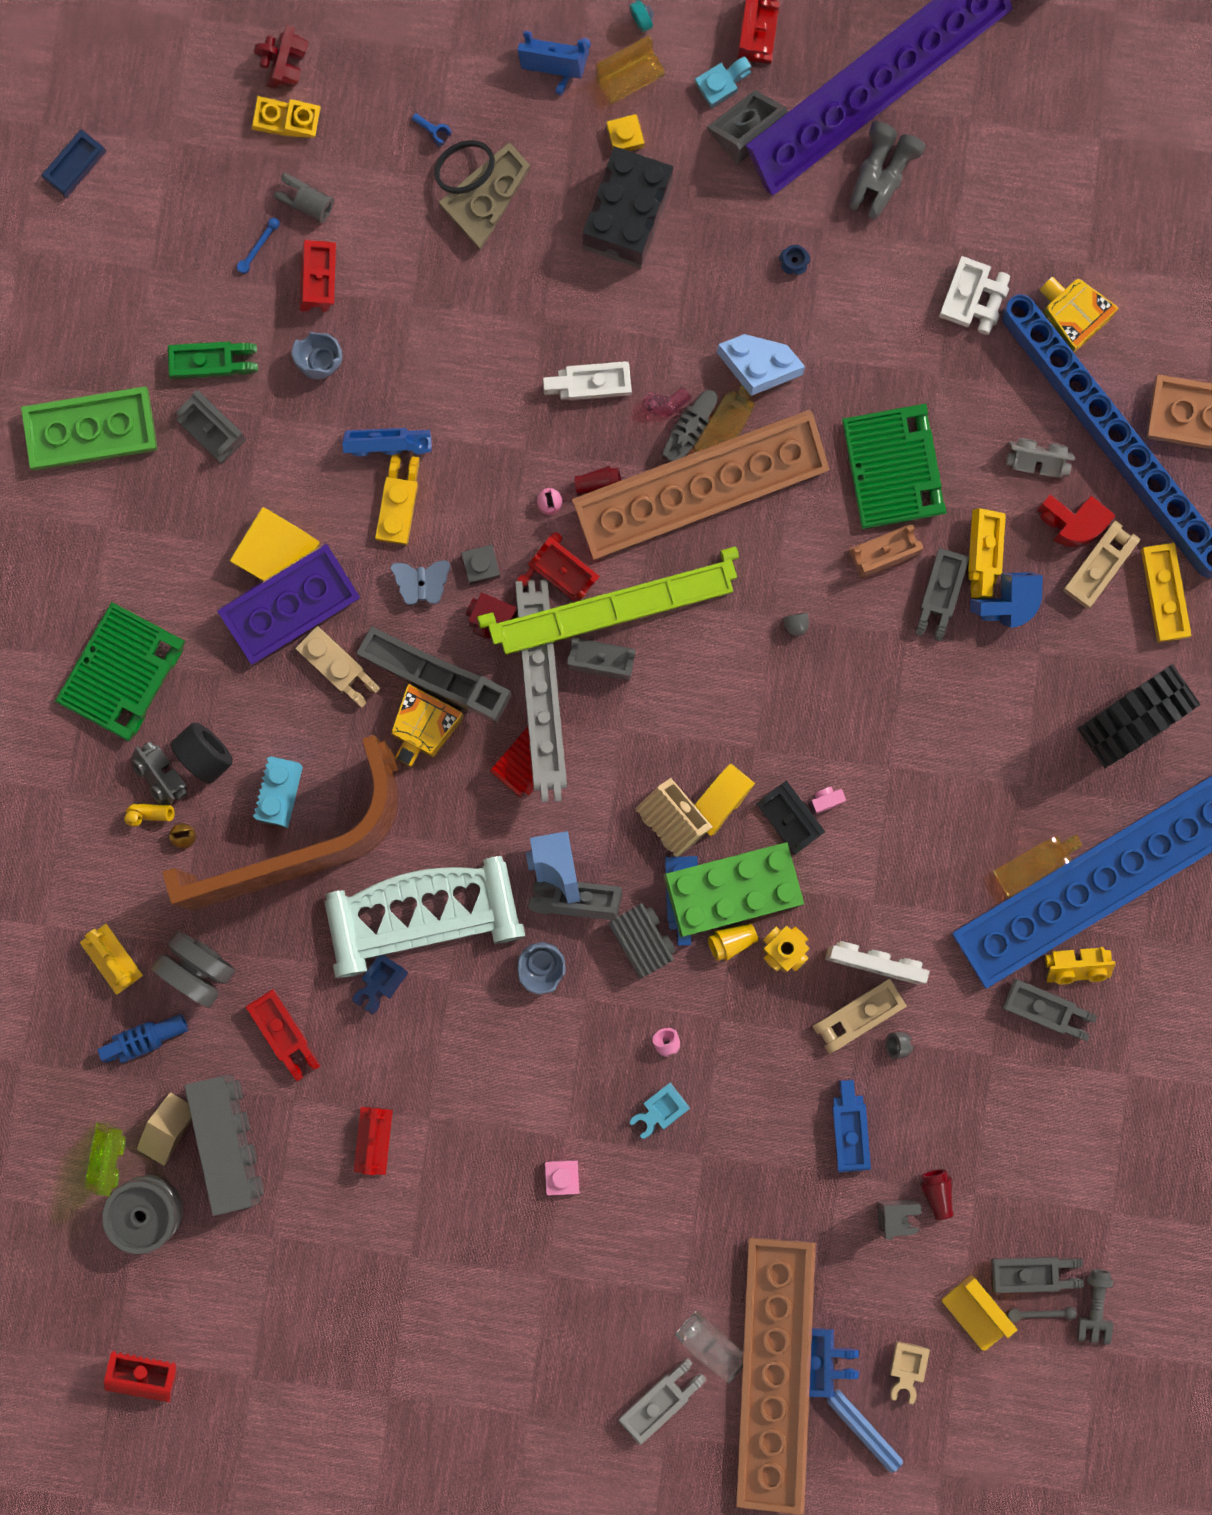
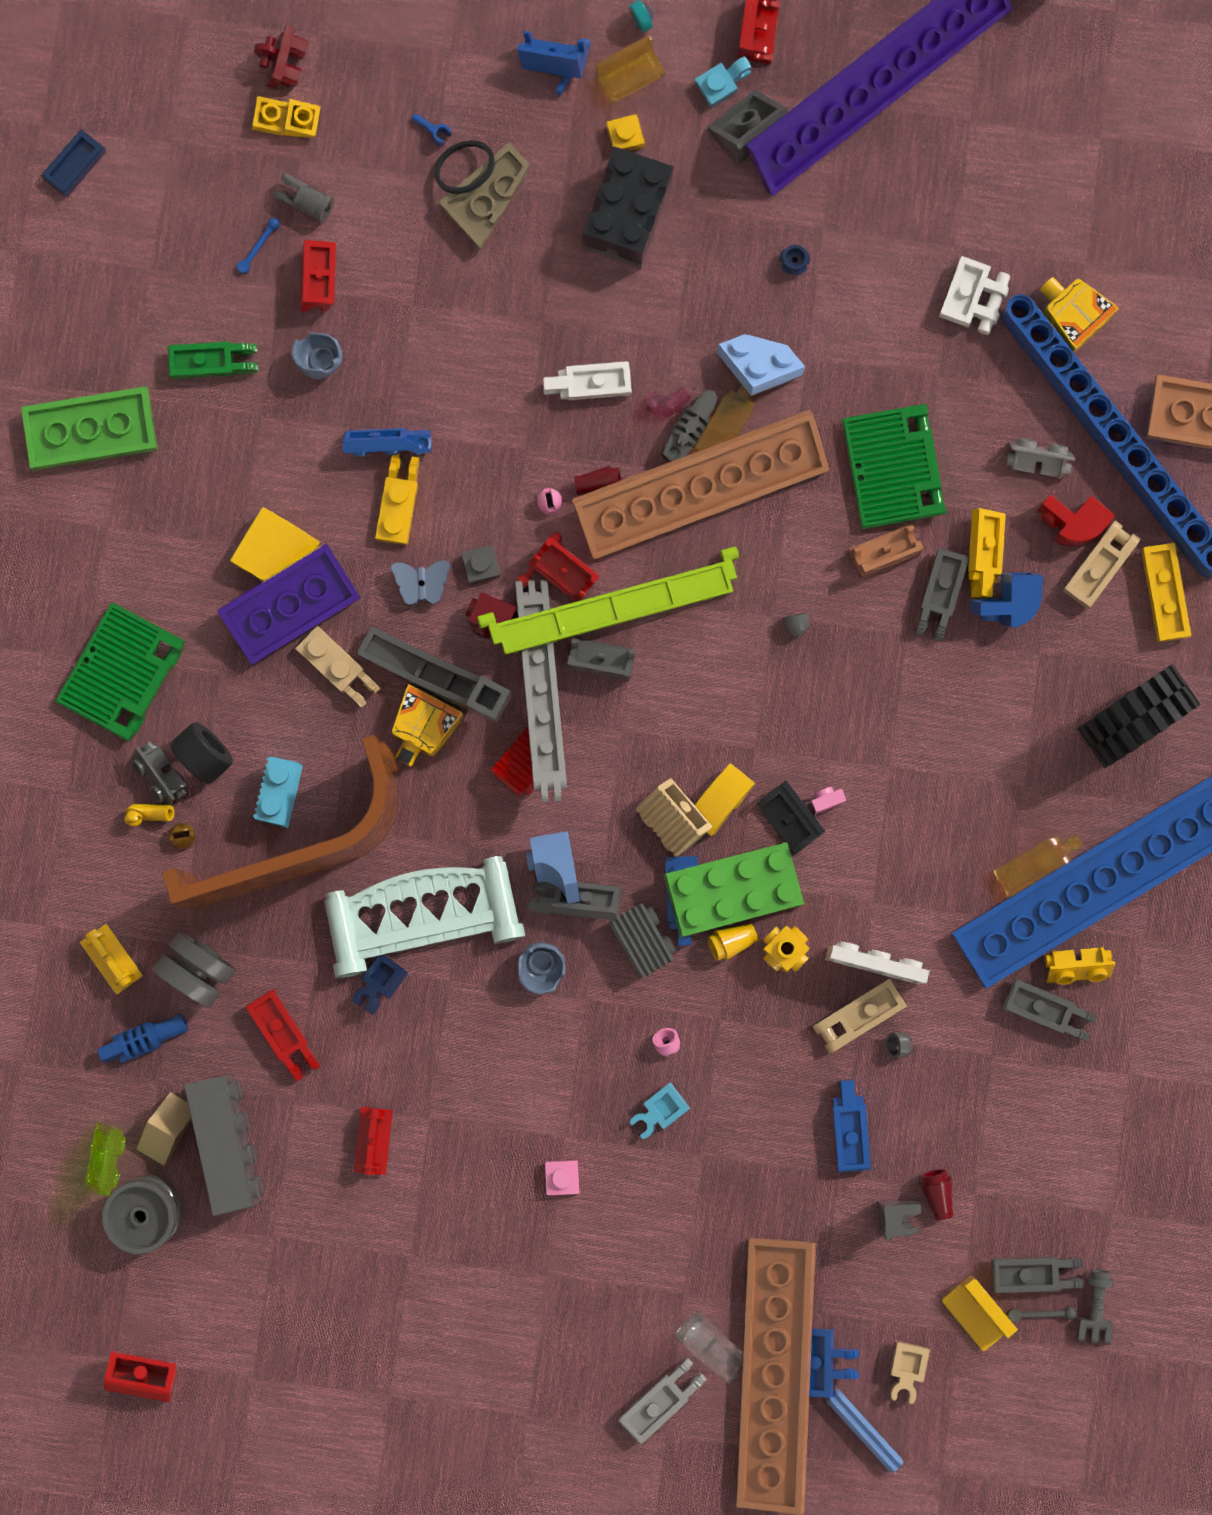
(210, 427): dark grey hinge -> none
(888, 180): dark grey piece -> none

